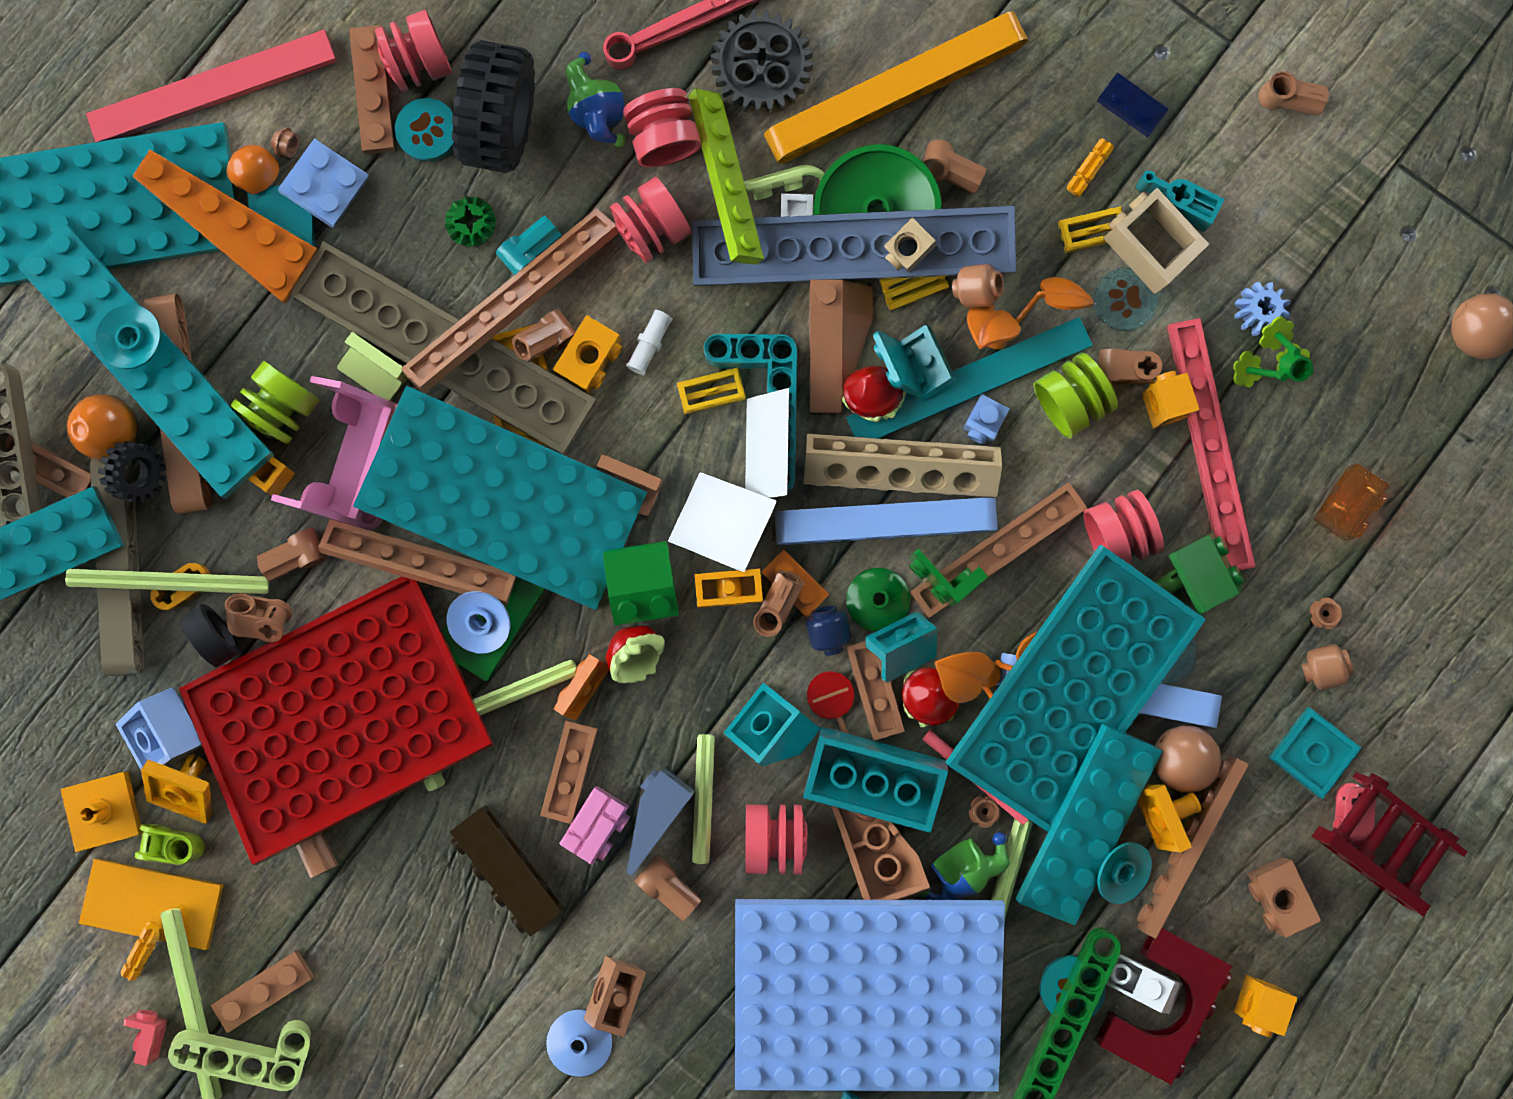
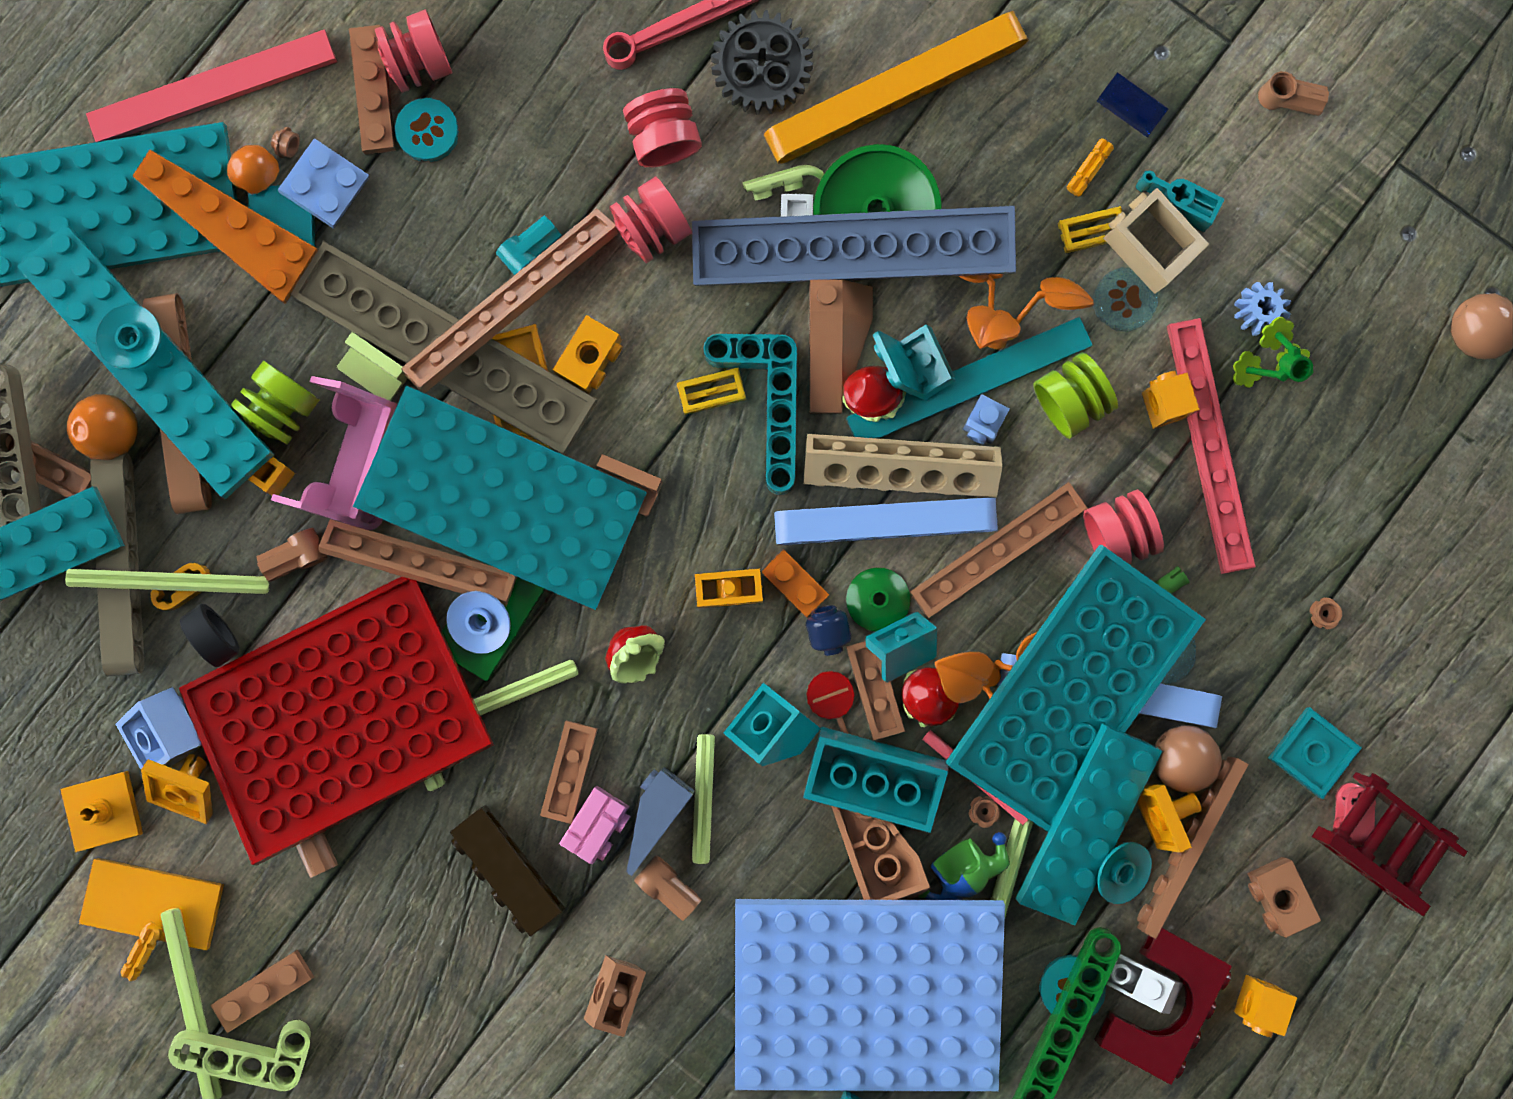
(115, 471): black tyre -> none
(150, 1038): coral bracket -> none
(163, 845): lime piece -> none
(254, 617): nougat piece -> none
(481, 229): green gear -> none
(493, 106): black tyre -> none
(550, 333): nougat piece -> none
(573, 1027): light blue dish -> none
(582, 687): orange plate -> none
(594, 102): piece -> none
(640, 583): green slope -> none
(649, 342): white pin -> none
(722, 521): white sticker -> none
(726, 177): lime plate -> none
(767, 444): white sticker -> none
(774, 839): coral wheel -> none
(778, 602): nougat piece -> none
(910, 231): tan brick -> none
(911, 295): yellow tile -> none
(943, 591): green bracket -> none
(952, 167): nougat piece -> none
(978, 286): nougat head -> none
(1122, 366): nougat piece -> none
(1207, 572): green slope -> none
(1327, 667): nougat head -> none
(1352, 502): clear orange brick -> none

